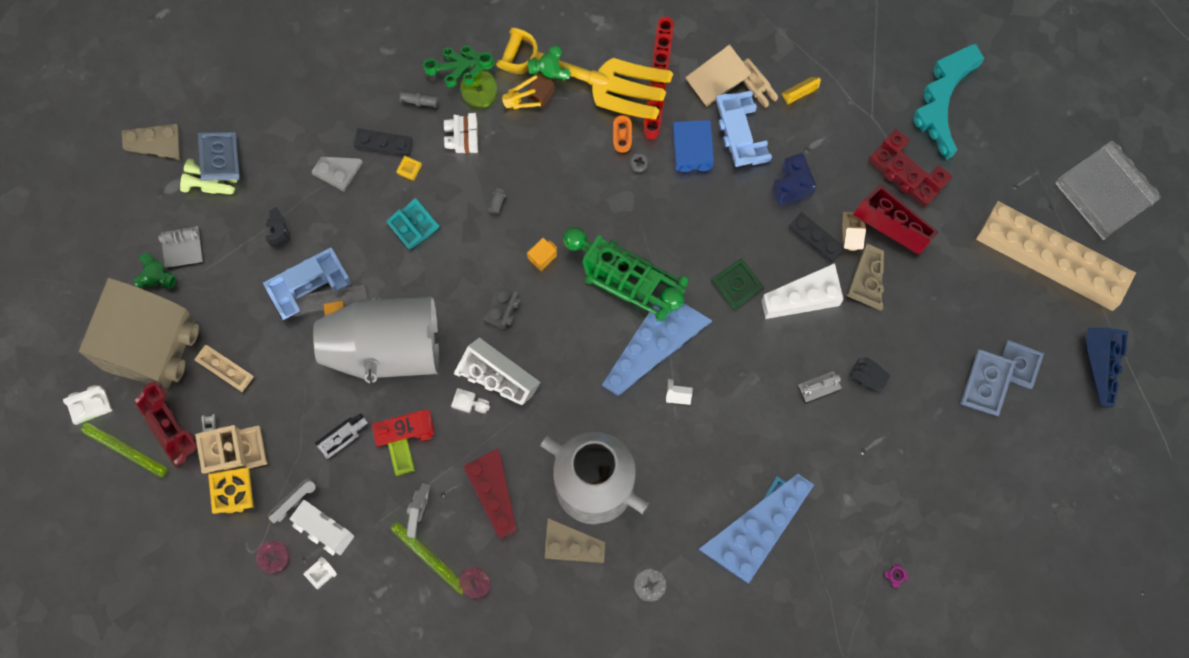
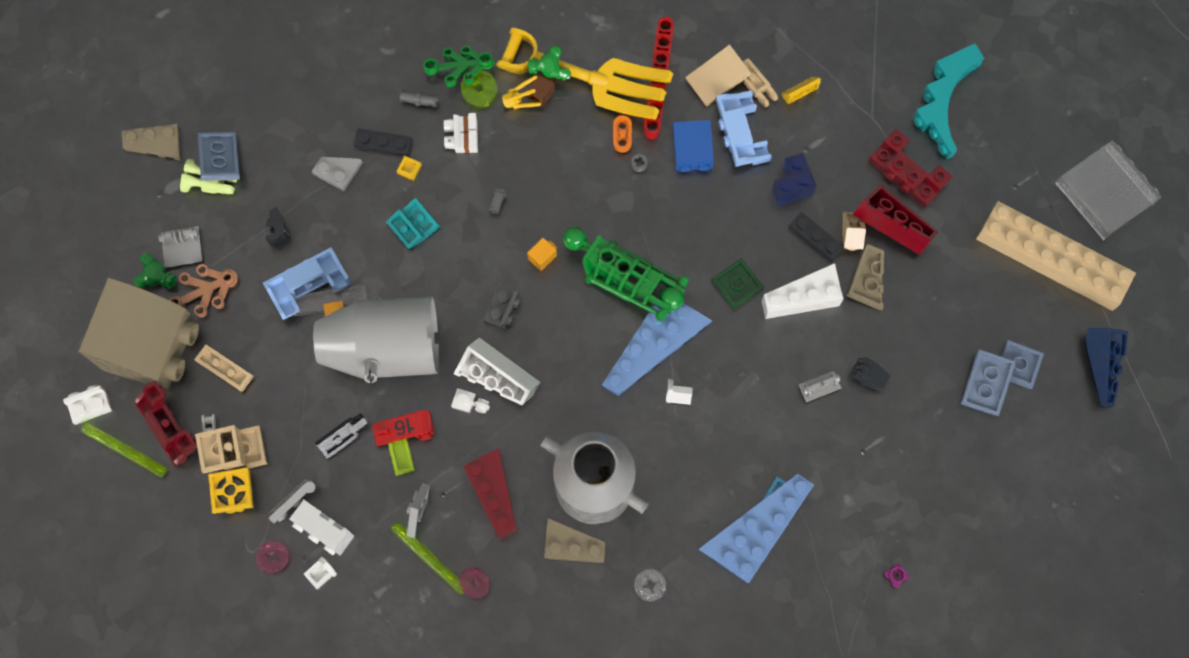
(206, 288): none -> nougat plant

